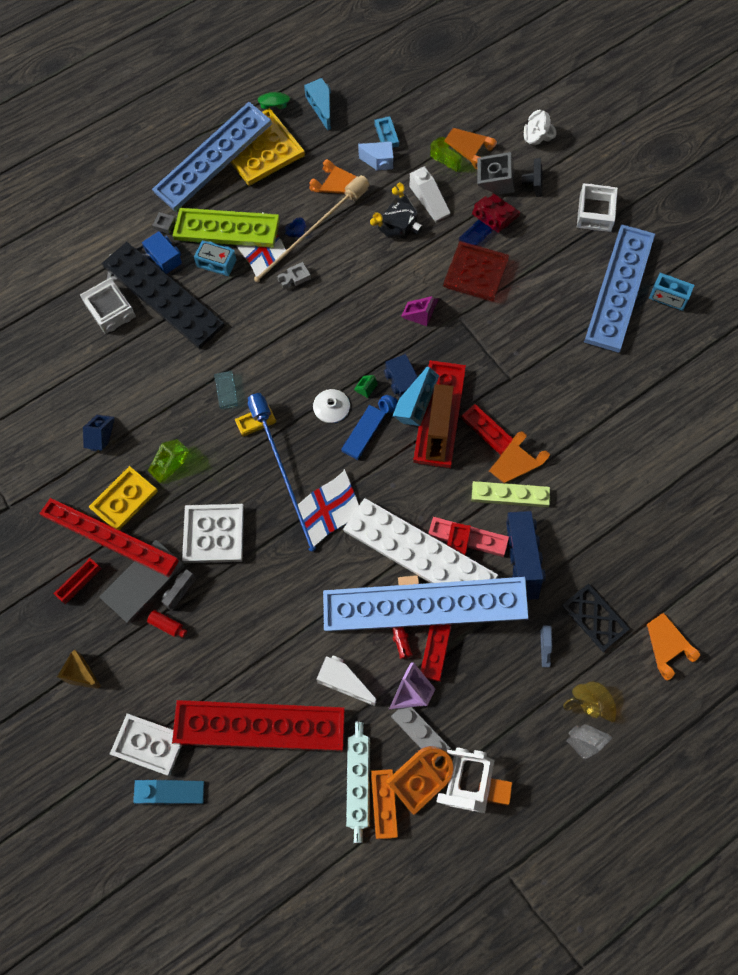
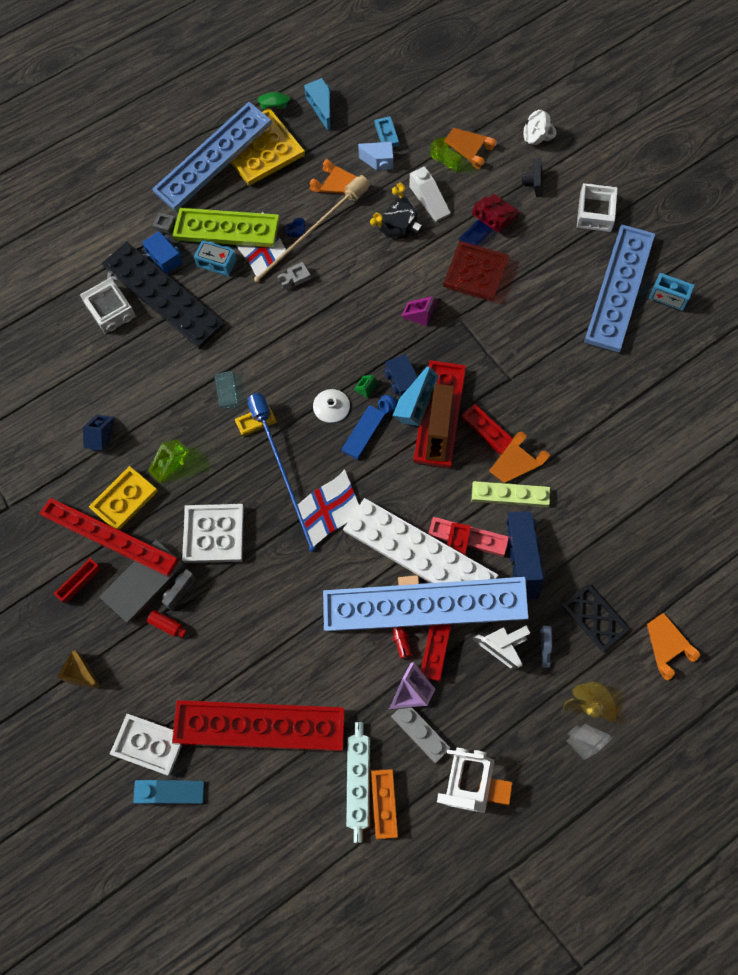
(340, 678): white slope -> none
(420, 778): orange tile -> none
(496, 173): dark grey slope -> none
(500, 645): none -> white piece

